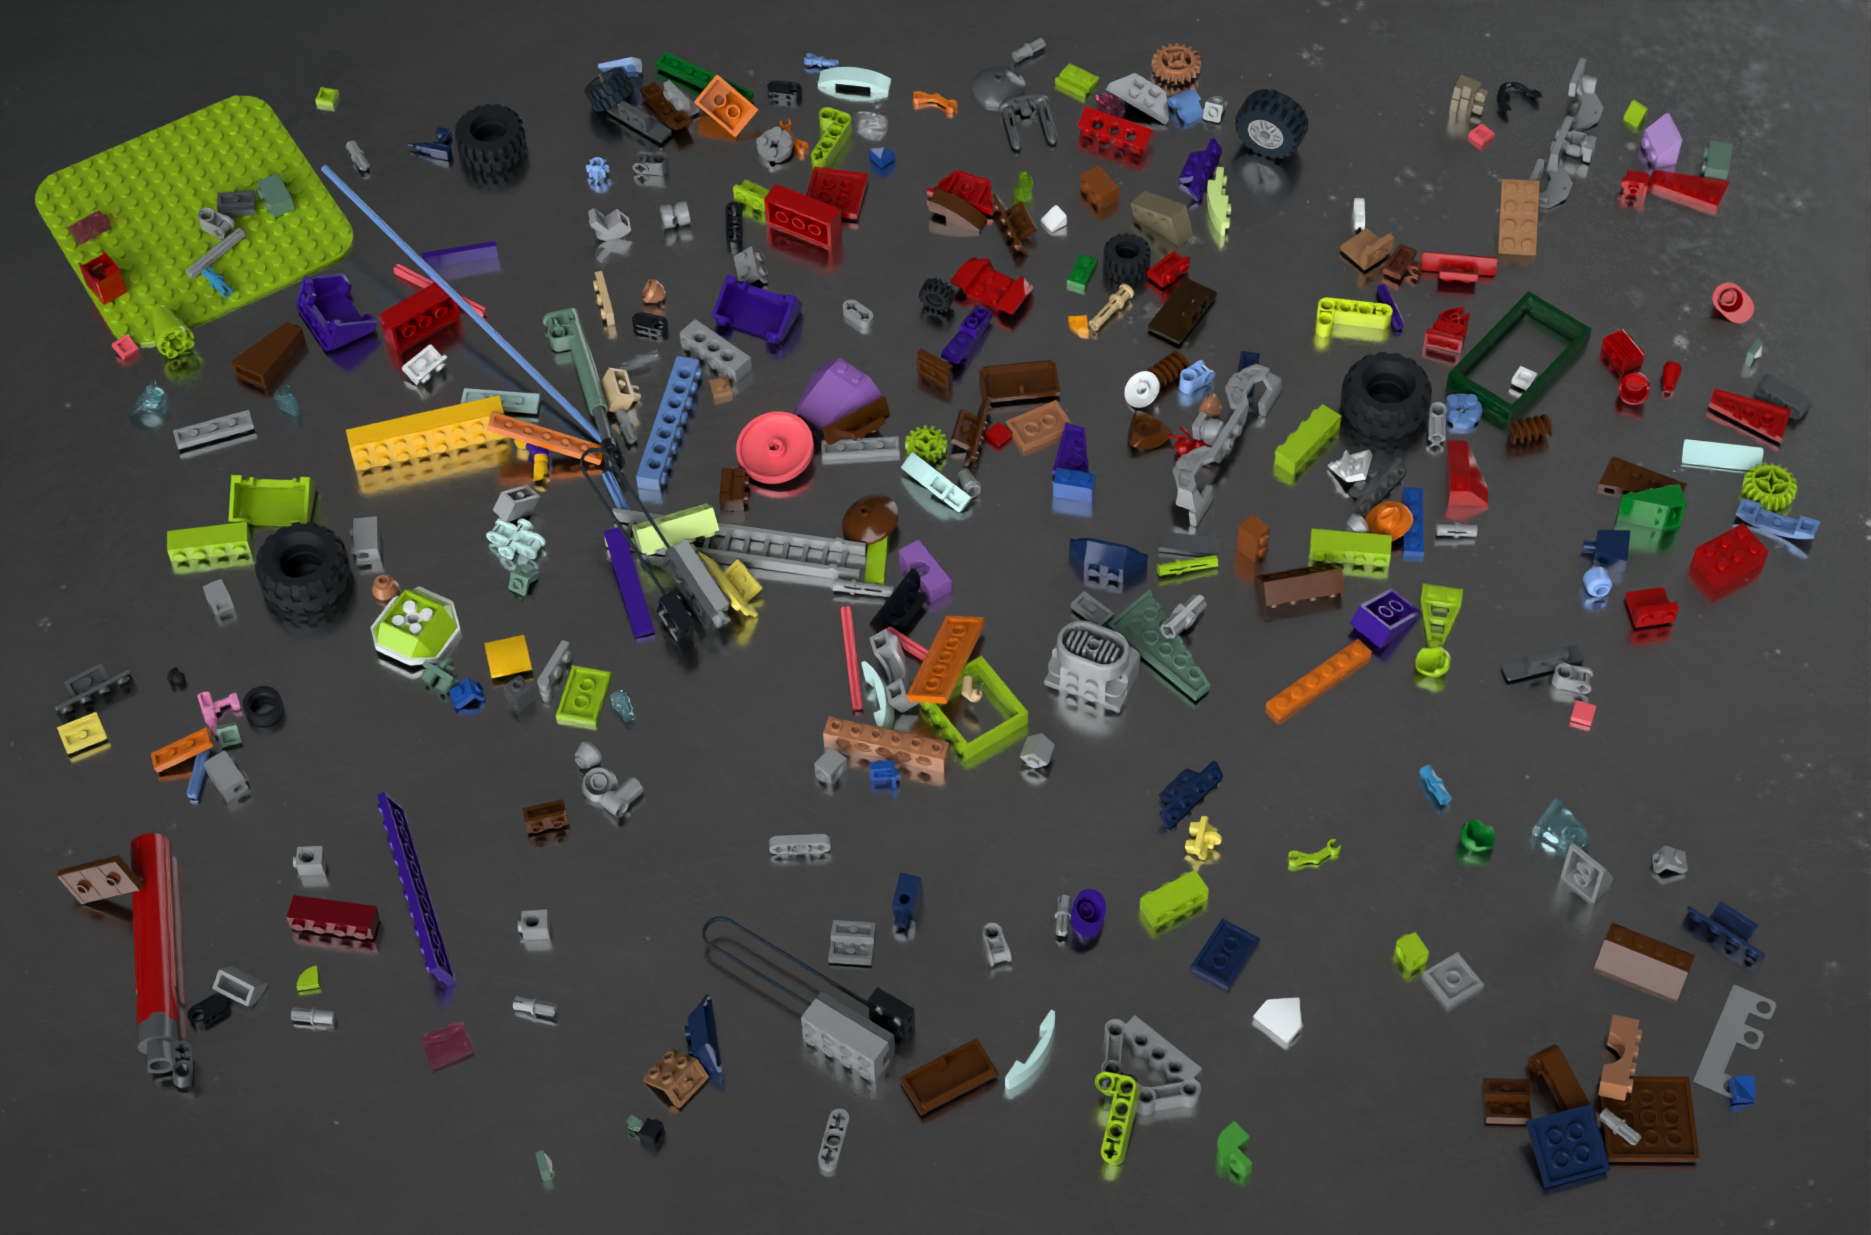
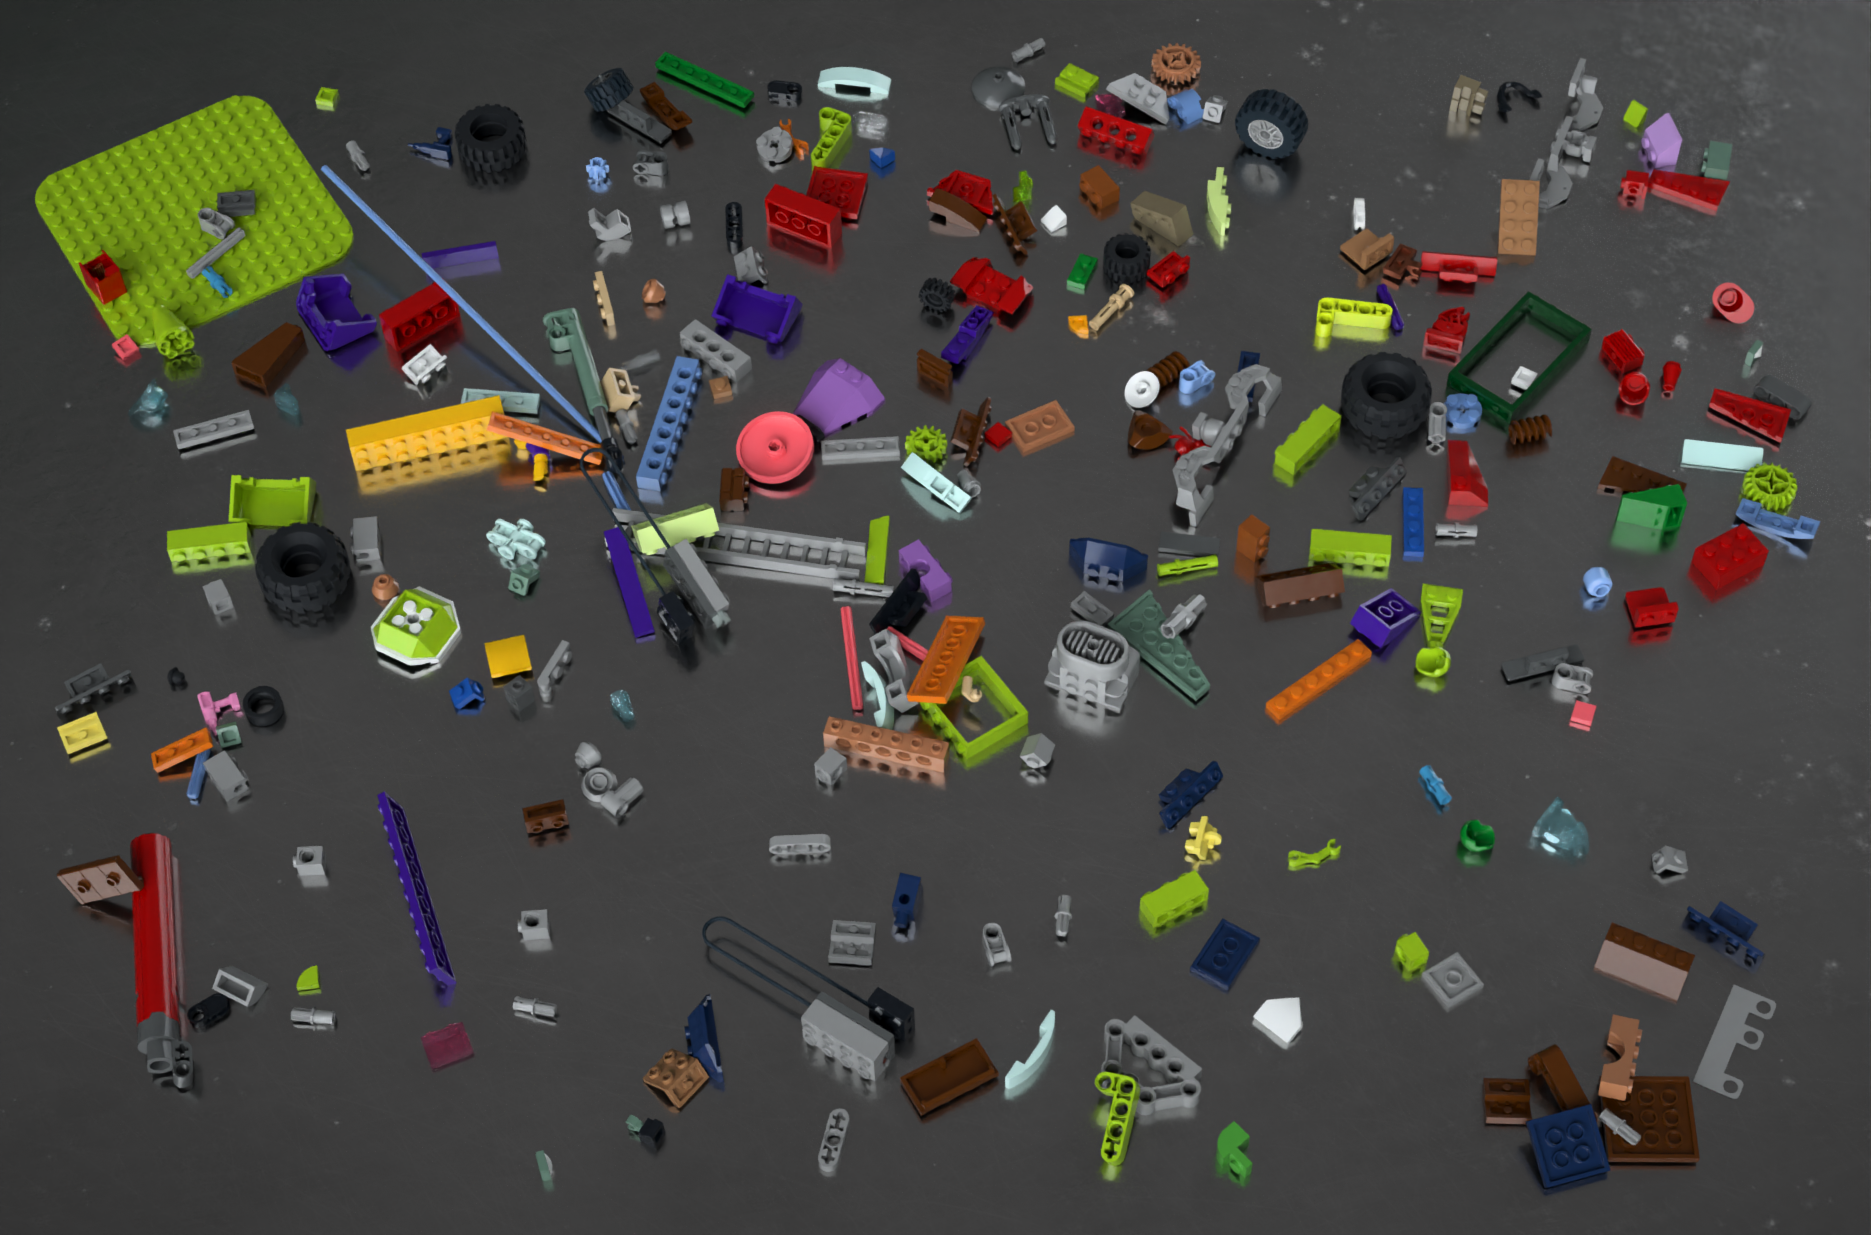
(89, 227): clear pink bracket -> none
(275, 195): sand green brick -> none
(333, 917): dark red brick -> none
(424, 282): coral axle -> none
(446, 681): sand green hips -> none
(516, 503): light grey brick -> none
(584, 695): lime tile -> none
(631, 66): medium blue slope -> none
(646, 323): black piece -> none
(679, 99): light grey bracket -> none
(726, 106): orange slope -> none
(735, 582): light yellow bracket -> none
(751, 194): lime bracket -> none
(812, 59): medium blue piece -> none
(857, 314): light grey beam -> none
(858, 423): reddish brown bracket -> none
(870, 519): reddish brown dish -> none
(884, 770): blue bracket -> none
(922, 97): orange piece -> none
(1019, 381): reddish brown container -> none
(1072, 450): dark purple wing -> none
(1074, 485): blue brick -> none
(1088, 912): dark purple piece -> none
(1182, 310): dark brown bracket -> none
(1200, 168): dark purple bracket -> none
(1210, 405): nougat cone -> none
(1353, 466): white slope -> none
(1356, 524): light grey cone -> none
(1389, 519): orange hat -> none
(1481, 134): coral tile -> none
(1585, 874): light grey slope -> none
(1609, 549): dark blue torso -> none
(1742, 1088): blue slope -> none

